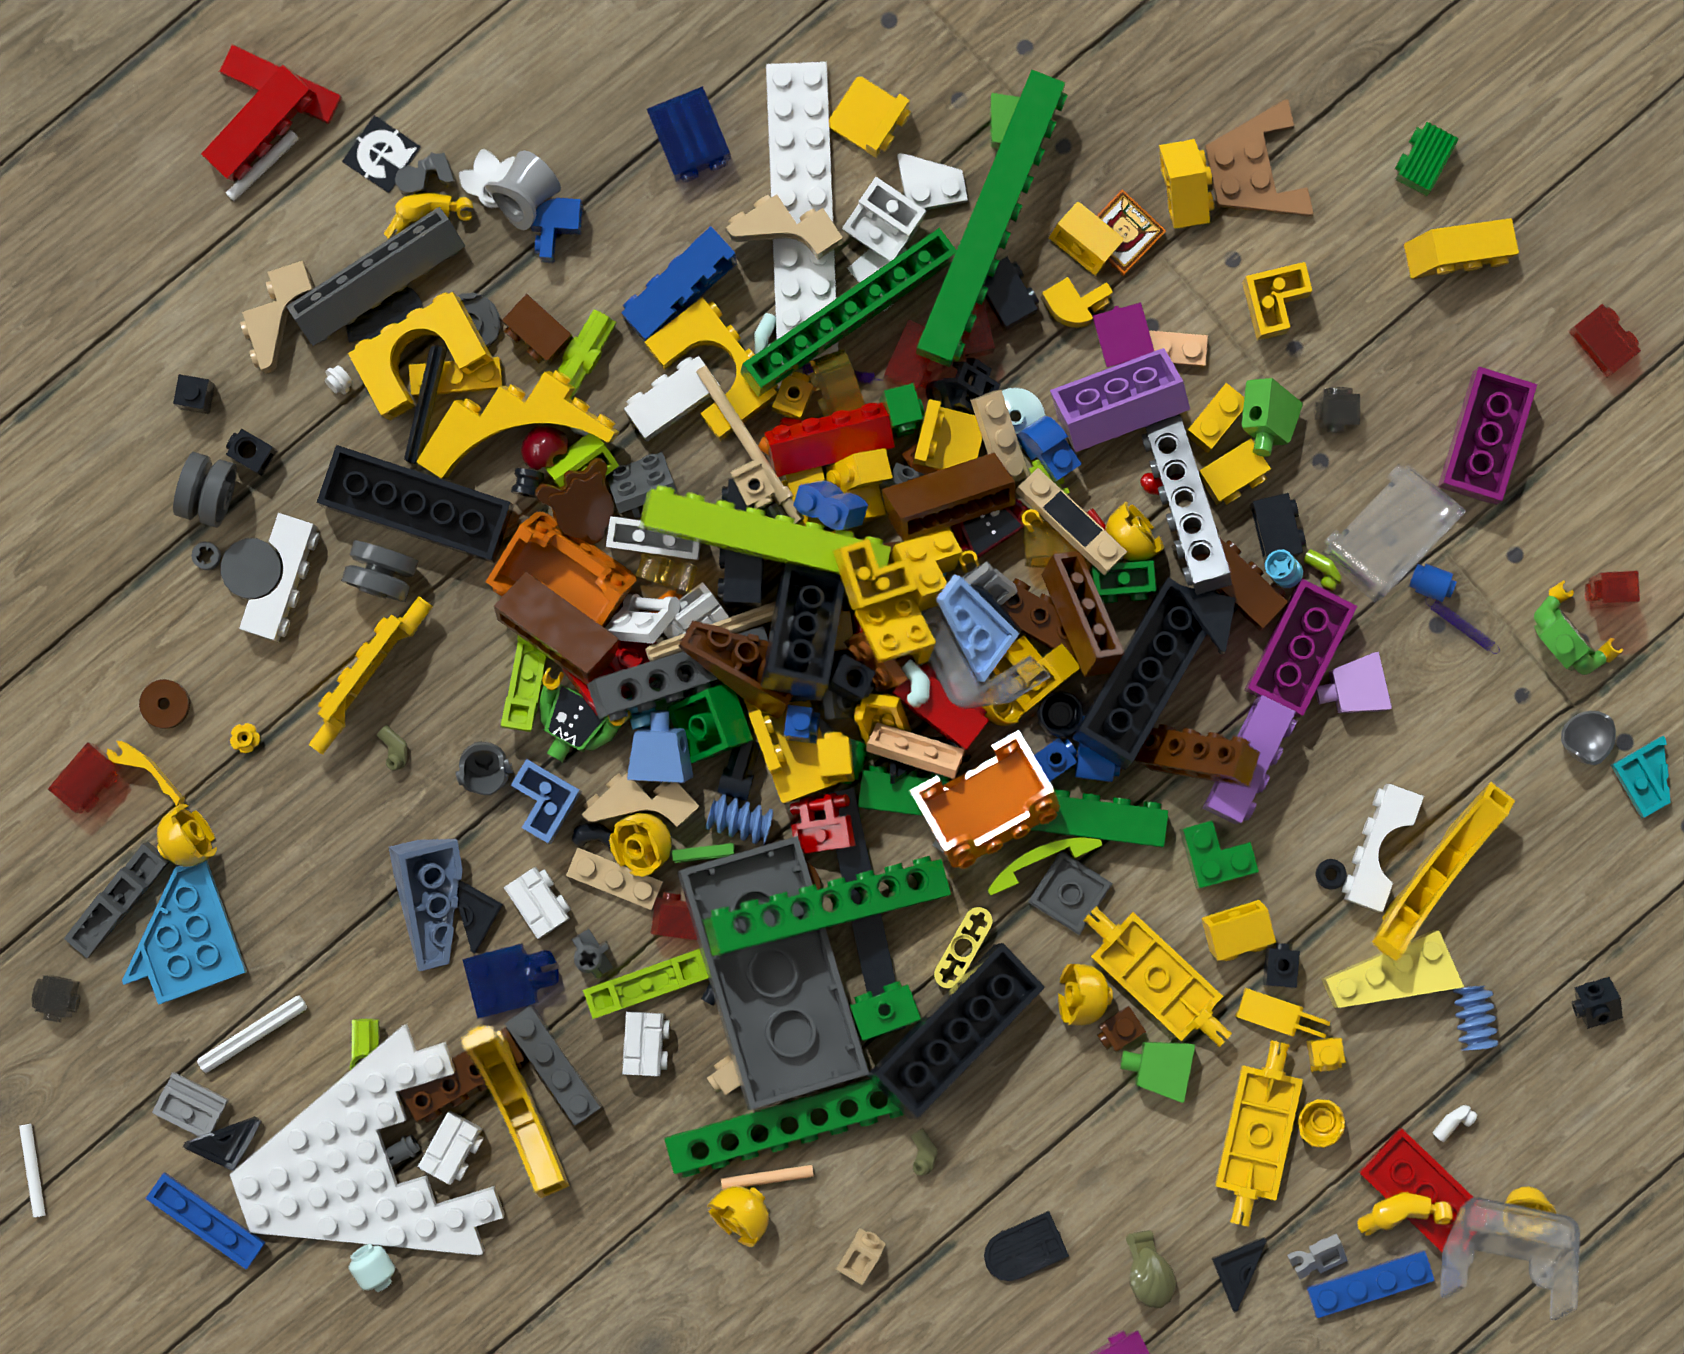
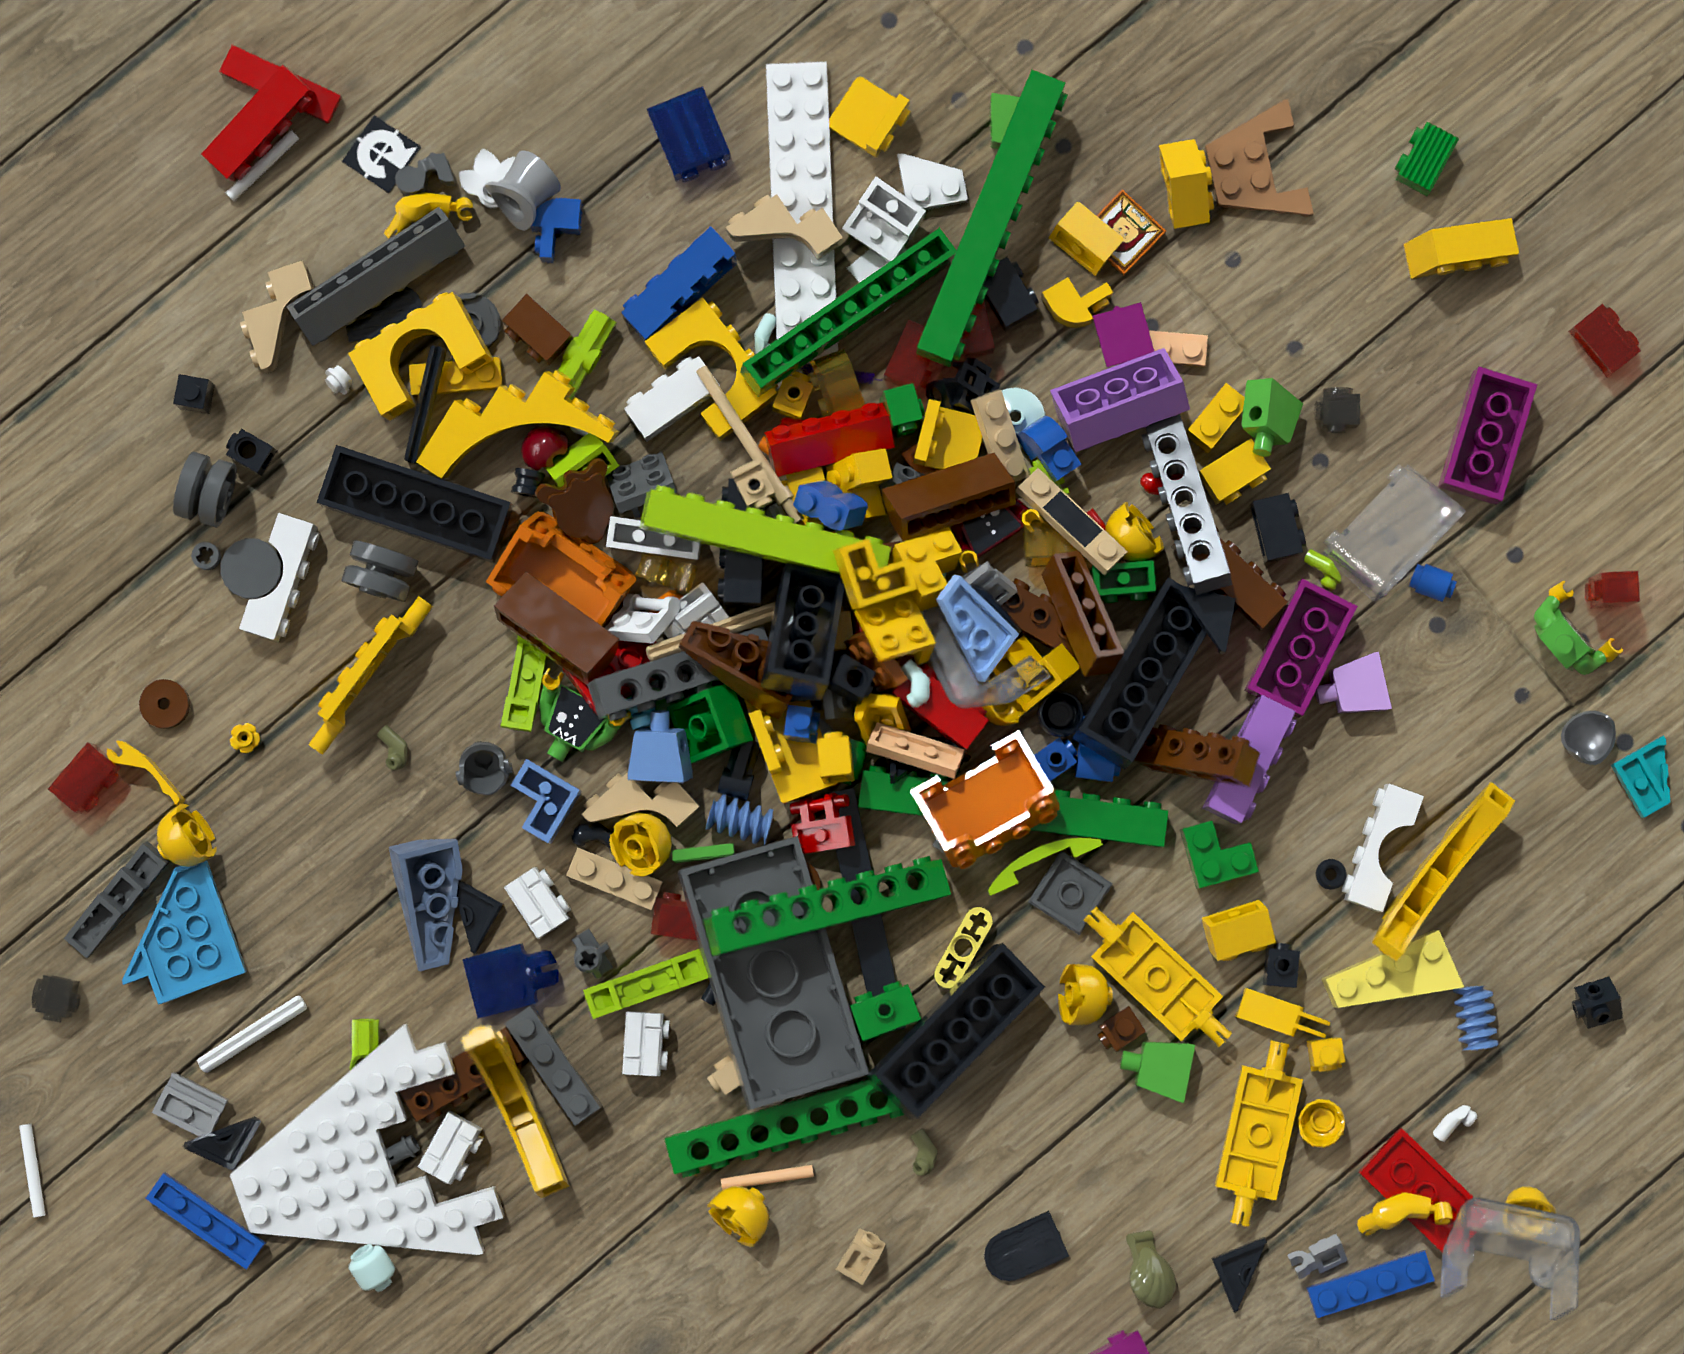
(1267, 294): yellow brick -> none
(1279, 563): medium azure wheel -> none
(1474, 639): dark purple piece -> none

